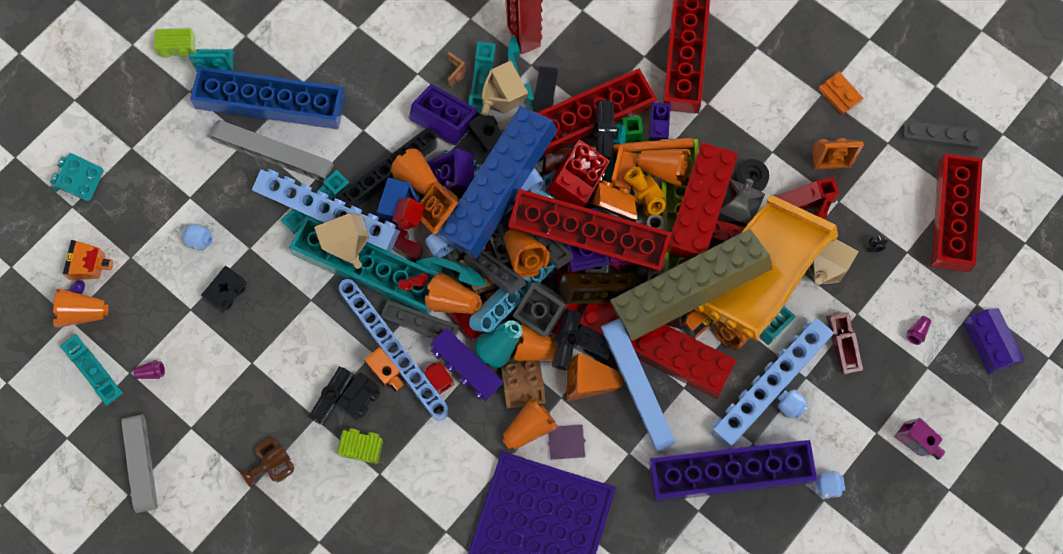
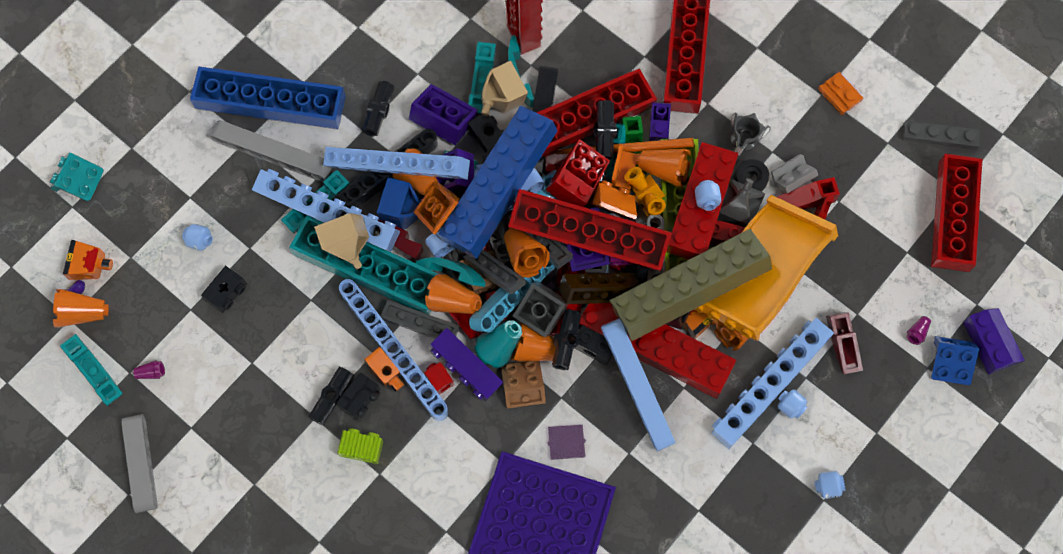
(174, 42): lime brick -> none
(213, 58): teal bracket -> none
(270, 462): reddish brown piece -> none
(378, 108): none -> black piece
(397, 162): none -> light blue brick
(408, 213): red brick -> none
(408, 283): red piece -> none
(459, 73): nougat bracket -> none
(529, 425): orange cone -> none
(590, 378): orange slope -> none
(708, 195): none -> light blue head
(732, 470): dark purple brick -> none
(747, 132): none -> dark grey piece
(770, 334): teal slope -> none
(793, 174): none -> light grey bracket
(832, 263): tan piece -> none
(835, 153): orange slope -> none
(877, 244): black plate -> none
(920, 438): magenta torso -> none
(954, 360): none -> blue bracket

